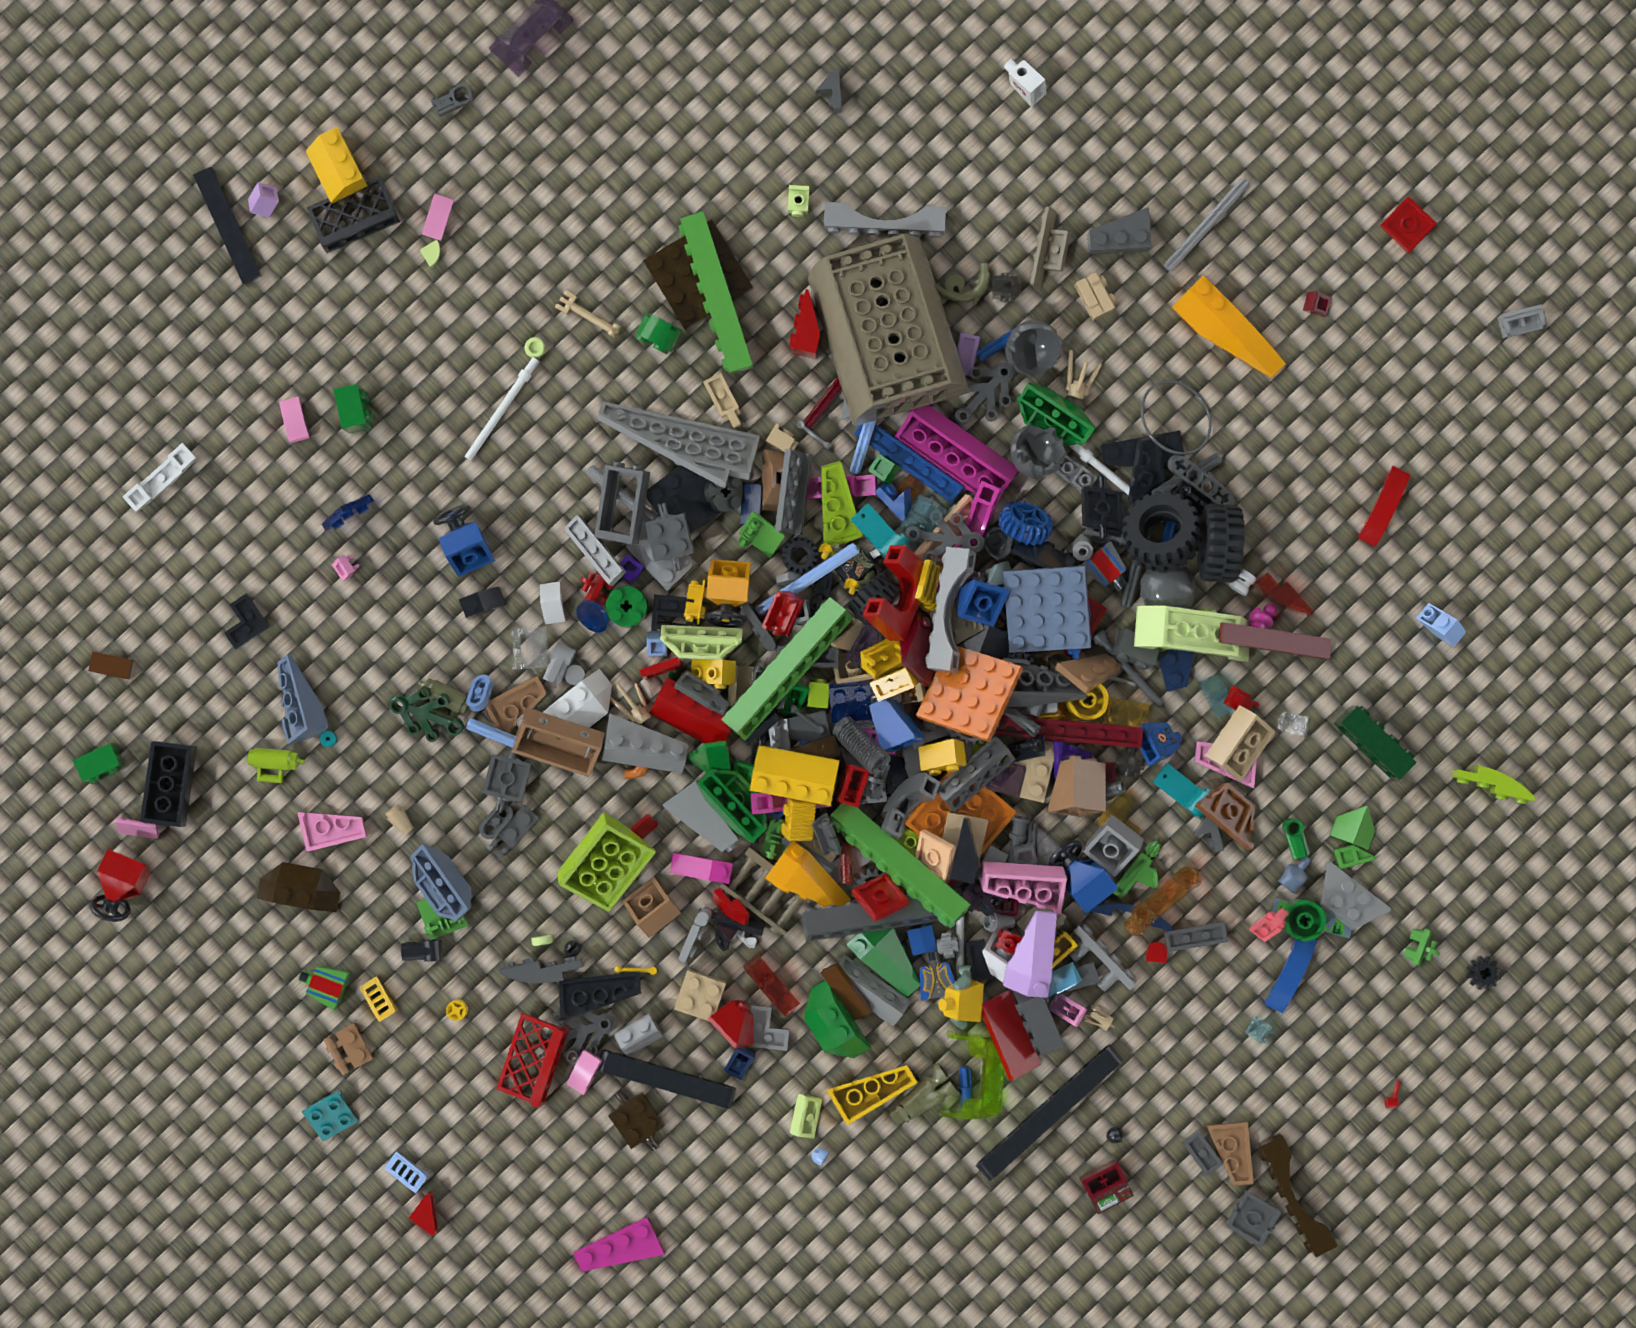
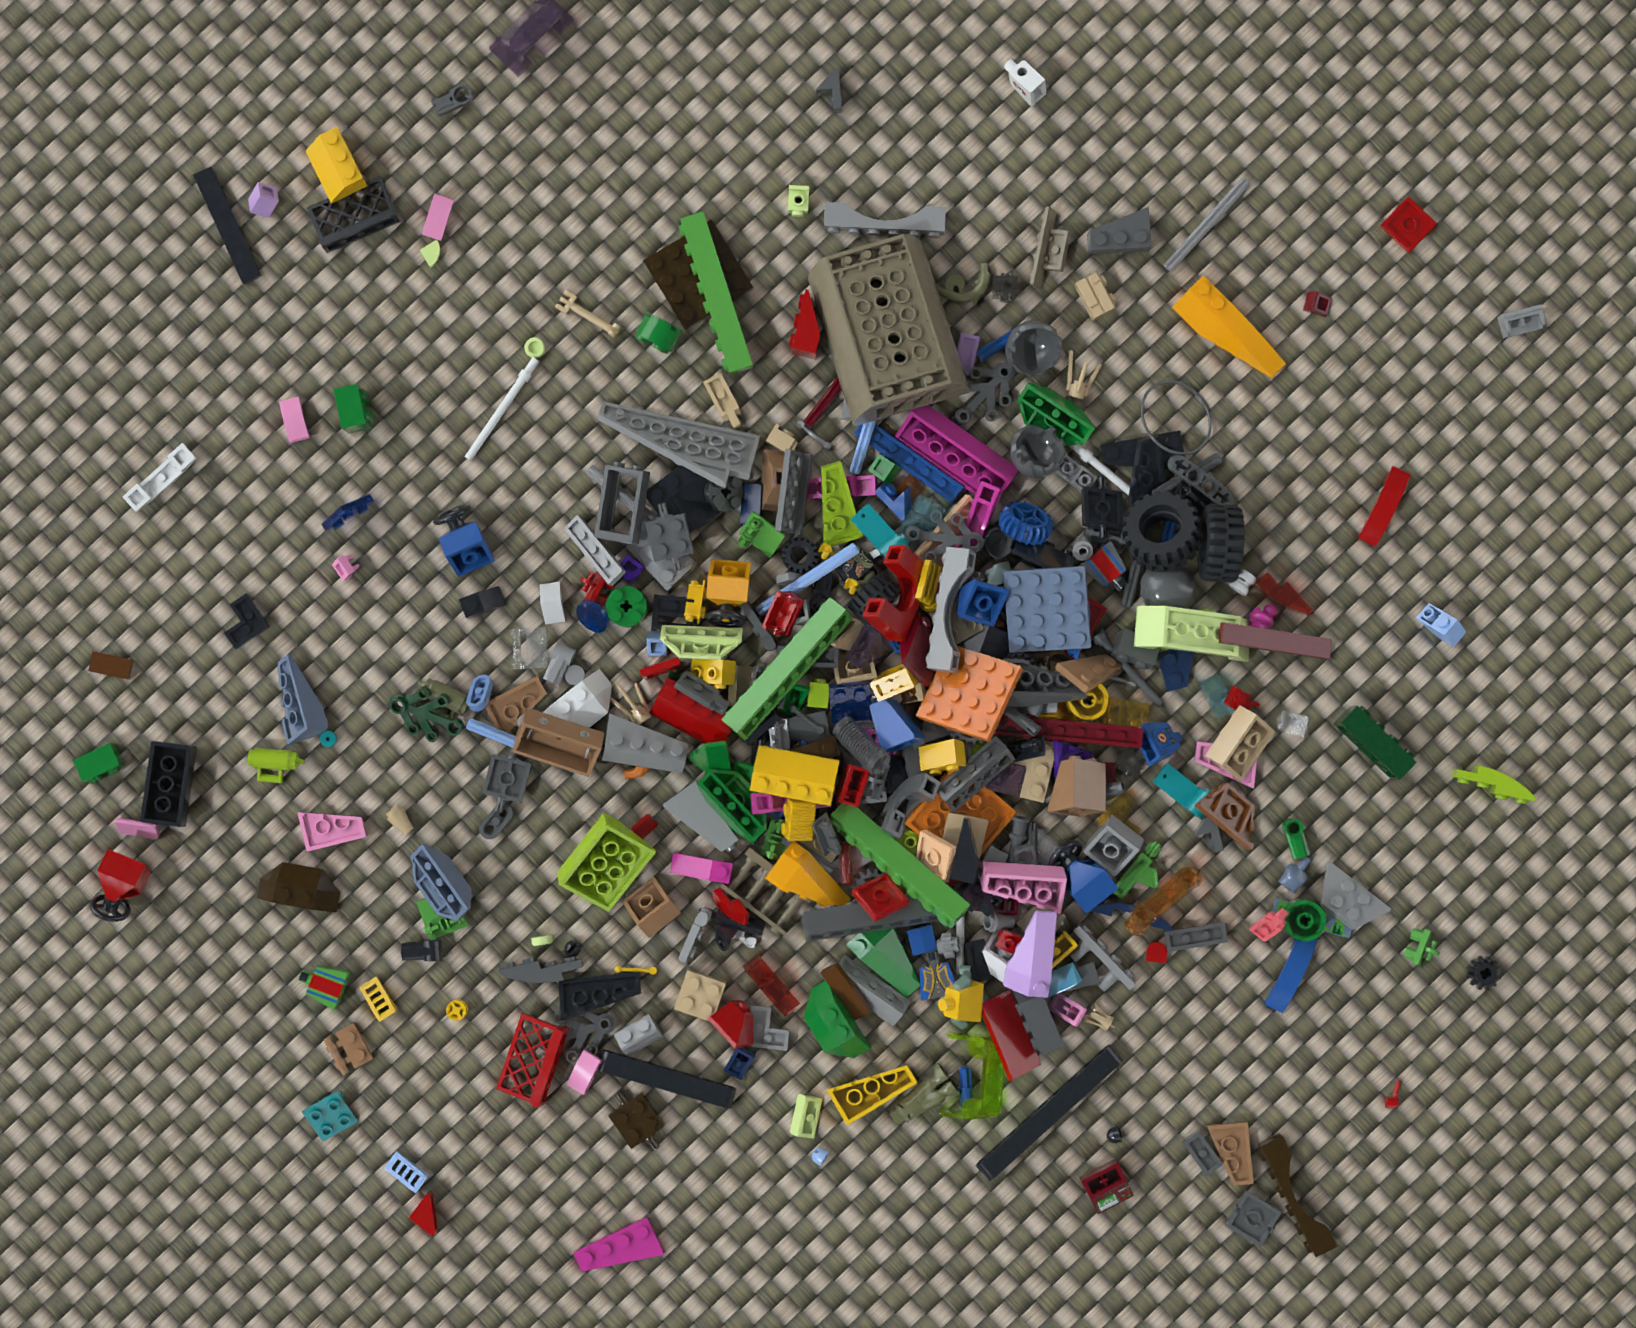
(515, 830): dark grey hinge -> none
(881, 658): yellow hinge -> none
(1258, 1030): clear light blue tile -> none
(1351, 856): bright green tile -> none
(1354, 827): bright green slope -> none

